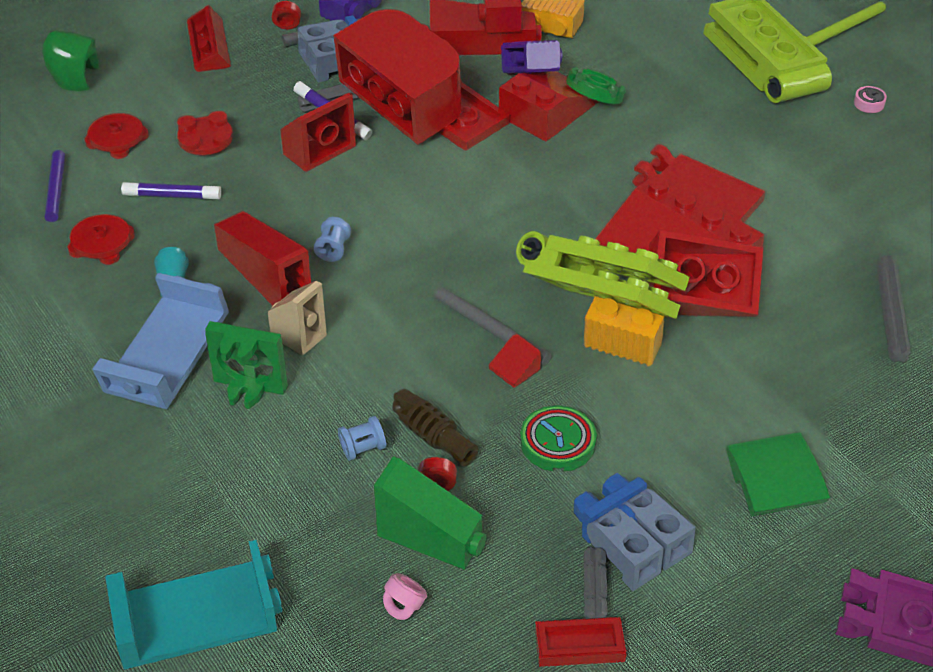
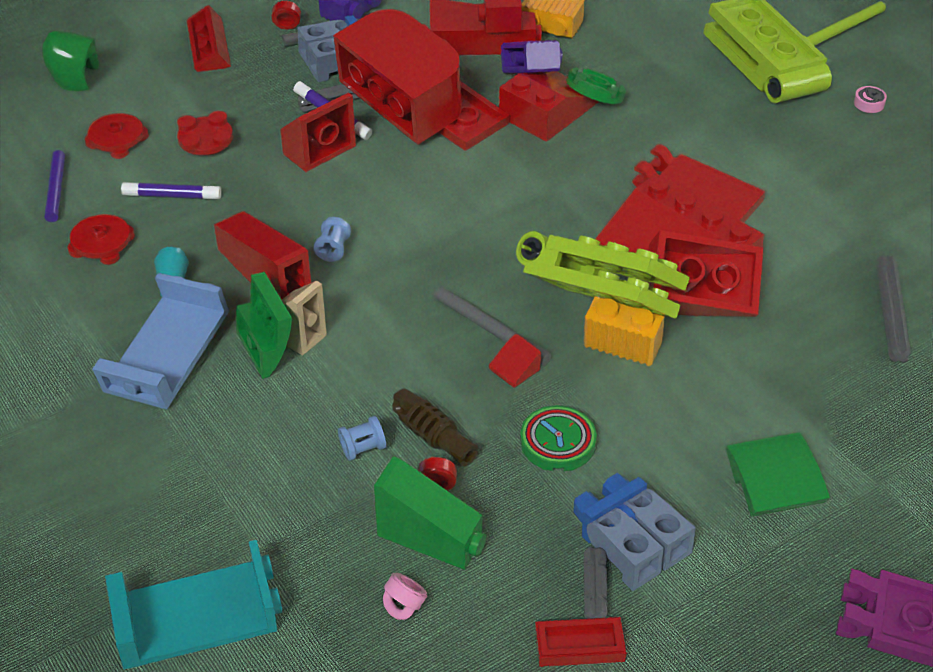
(241, 344): green piece -> none
(263, 325): none -> green slope

